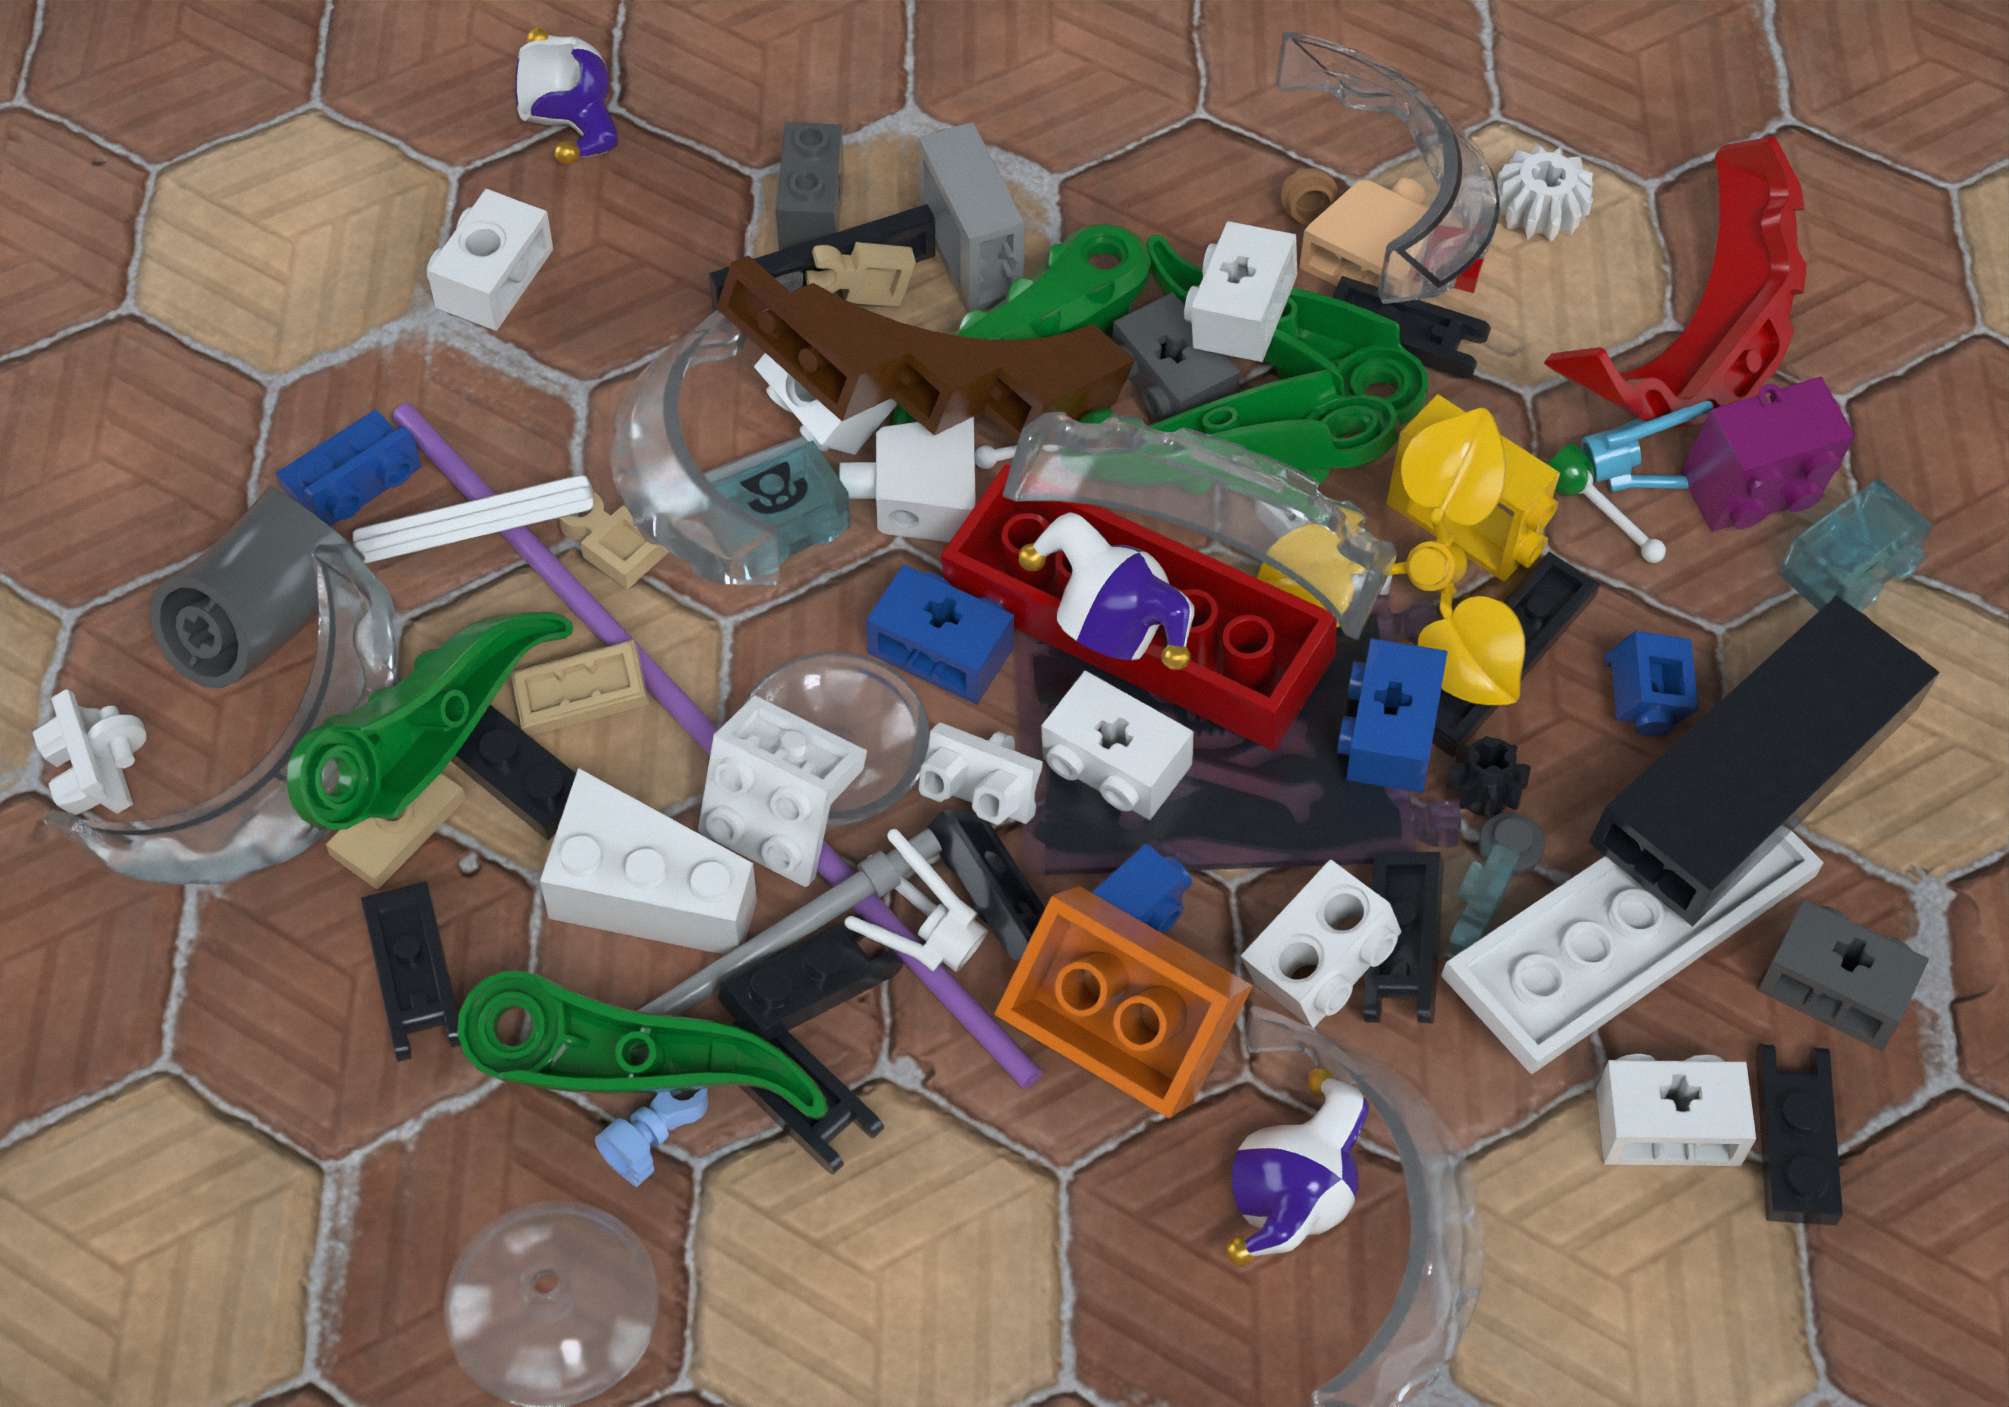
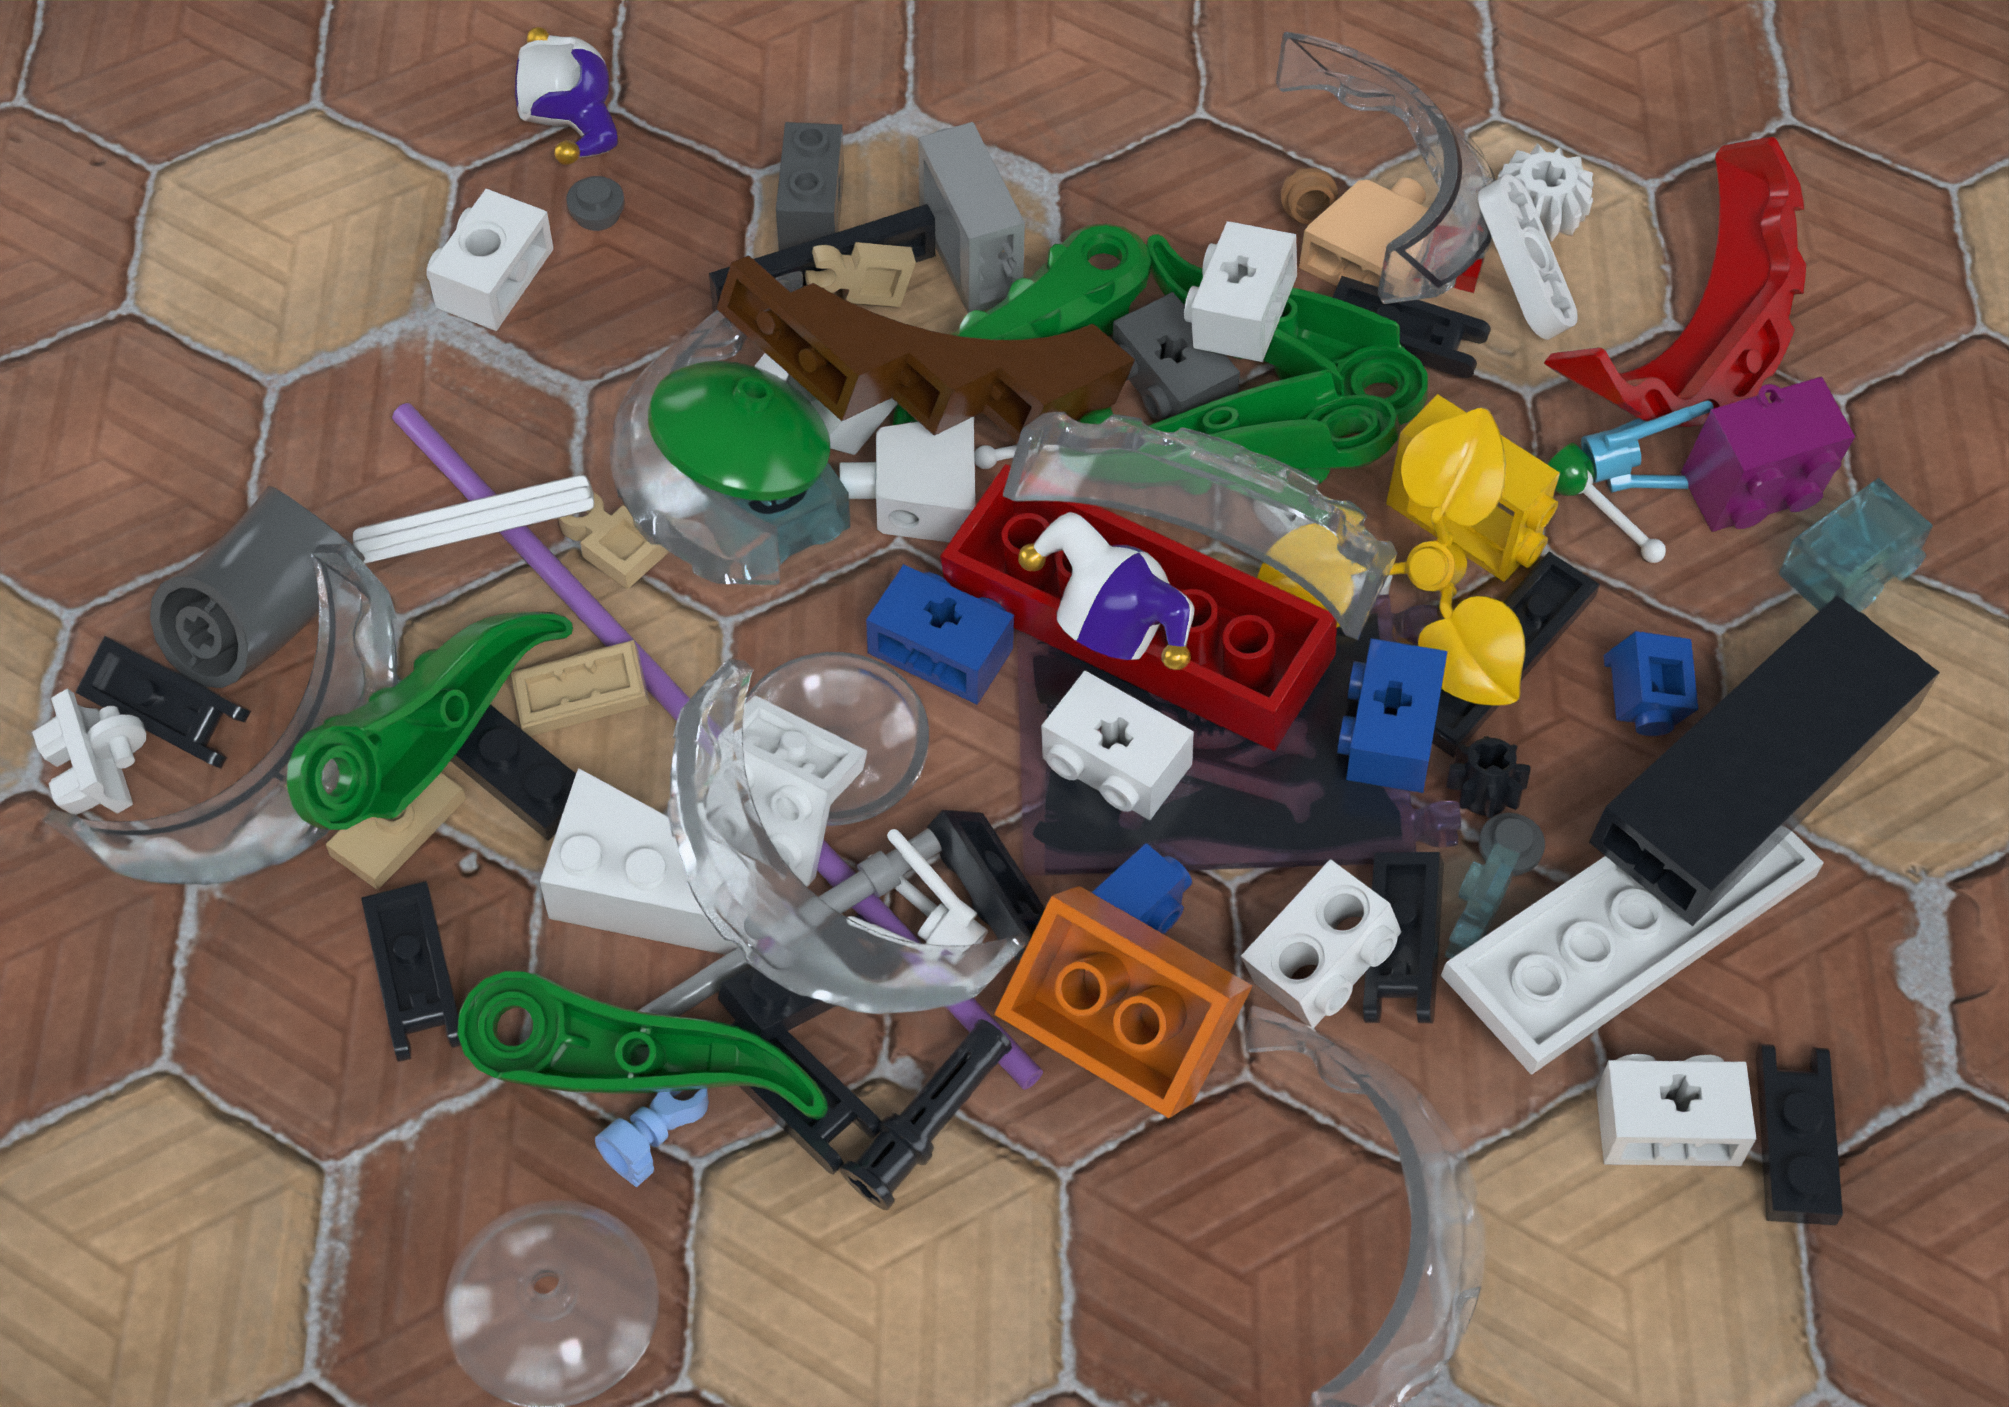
(160, 697): none -> black hinge
(351, 468): blue bracket -> none
(595, 202): none -> dark grey plate
(739, 430): none -> green dish
(767, 908): none -> clear windscreen
(909, 1136): none -> black pin
(981, 772): white hips -> none
(1299, 1176): piece -> none
(1527, 257): none -> white beam
(1844, 974): dark grey brick -> none

